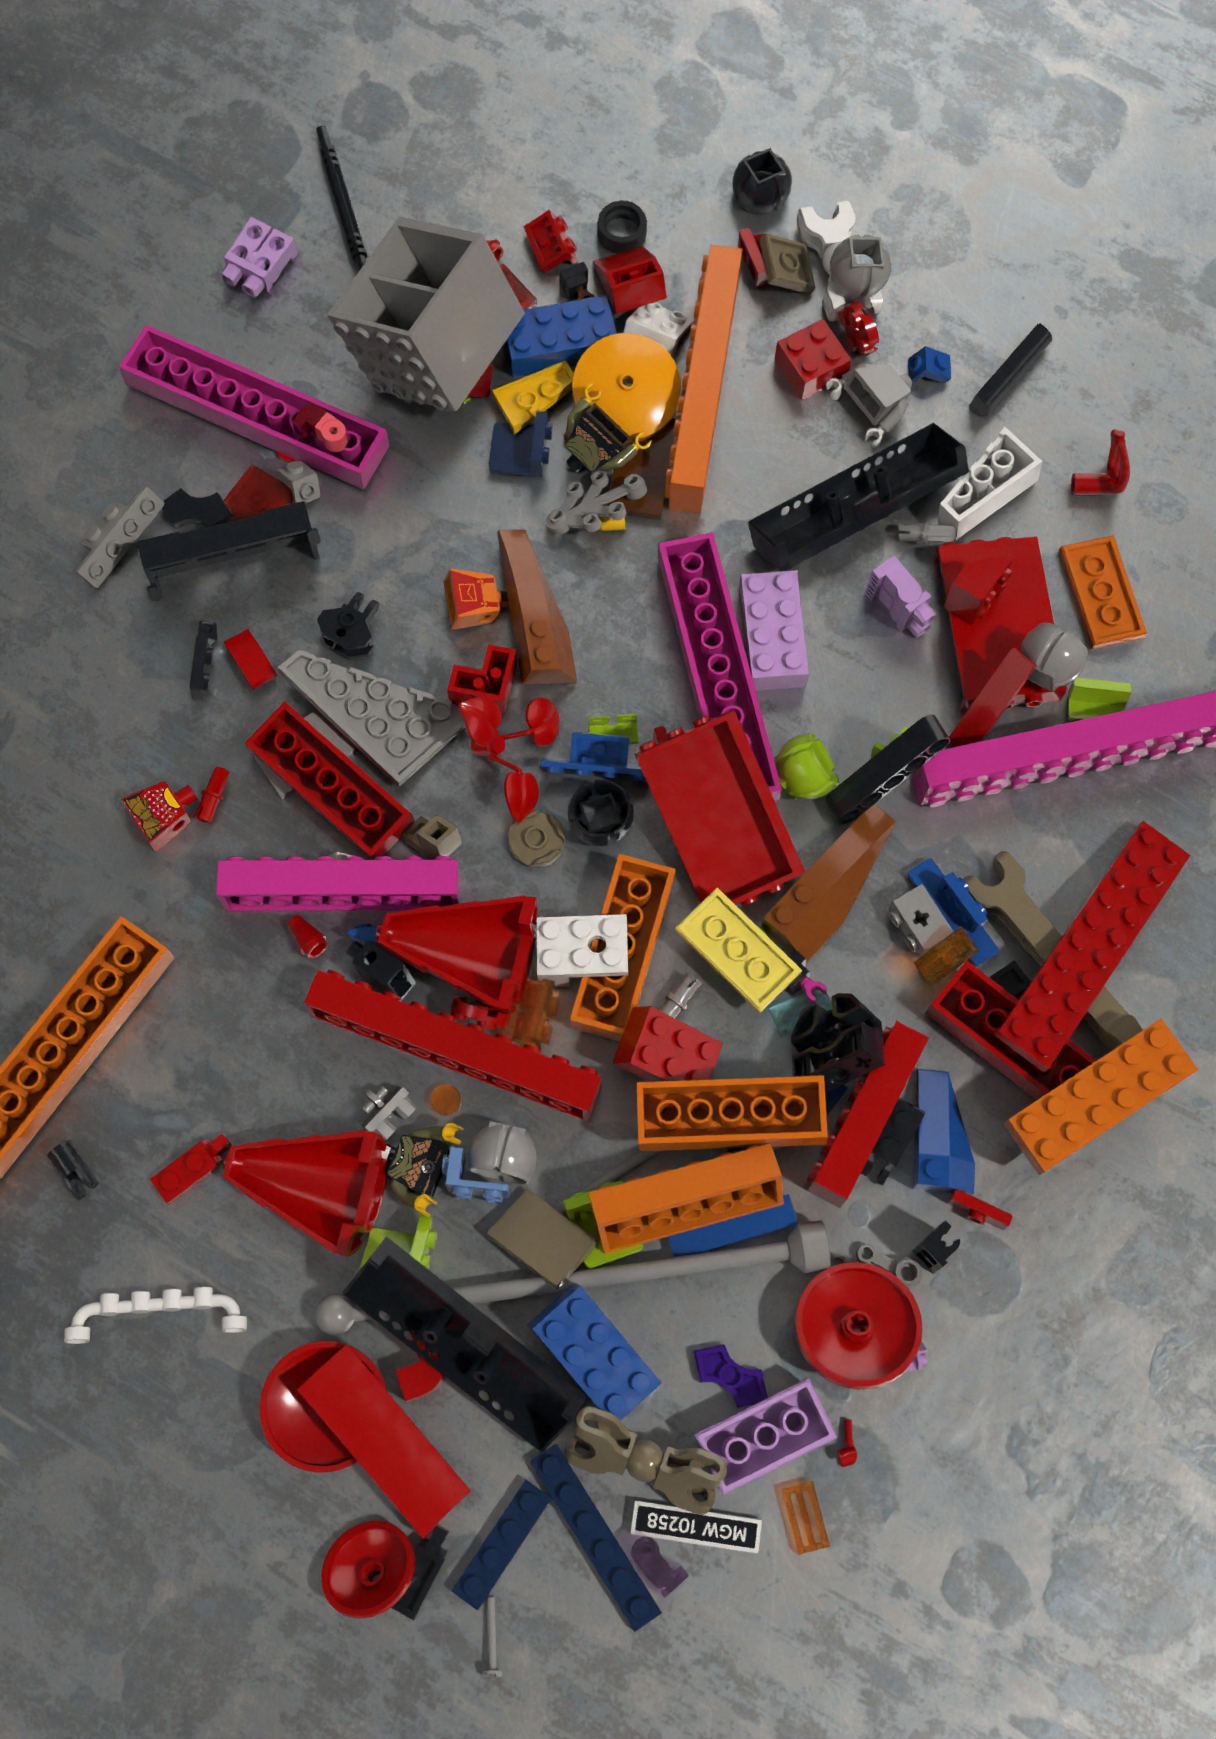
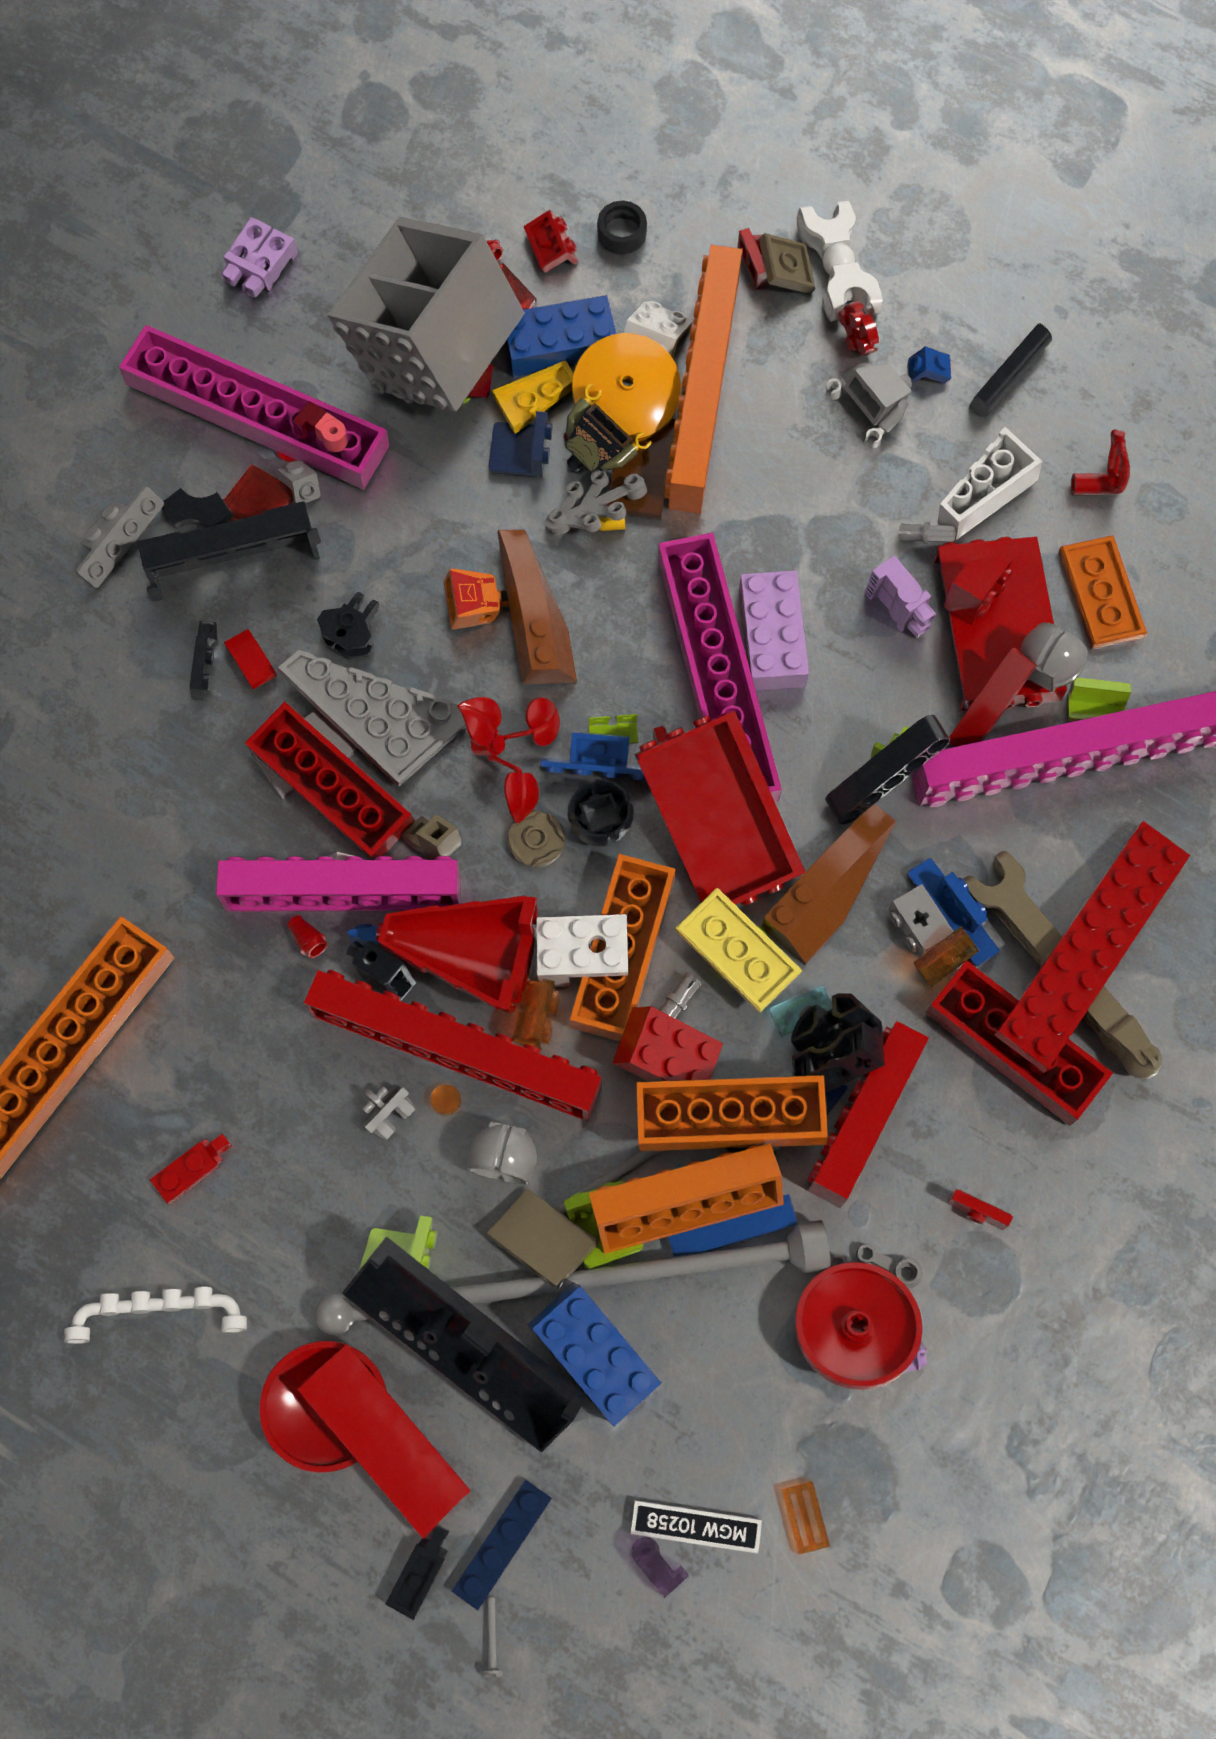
(69, 1165): black hinge -> none
(160, 812): red torso -> none
(212, 795): red axle -> none
(316, 1183): red cone -> none
(342, 198): black axle -> none
(357, 1558): red dish -> none
(417, 1164): torso -> none
(419, 1378): red brick -> none
(453, 1171): medium blue bracket -> none
(485, 1014): red plate -> none
(492, 681): red brick -> none
(574, 281): black piece -> none
(595, 1537): dark blue plate -> none
(631, 279): red slope -> none
(675, 1472): dark tan piece -> none
(717, 1367): dark purple tile -> none
(762, 195): black piece -> none
(768, 1434): lavender brick -> none
(803, 980): piece -> none
(805, 768): lime piece -> none
(812, 358): red brick -> none
(848, 1455): red hand -> none
(851, 504): black piece -> none
(860, 279): light grey piece -> none
(894, 1137): black hinge -> none
(933, 1251): black hinge -> none
(940, 1142): blue wedge -> none
(1011, 978): black plate -> none
(1100, 1096): orange brick -> none

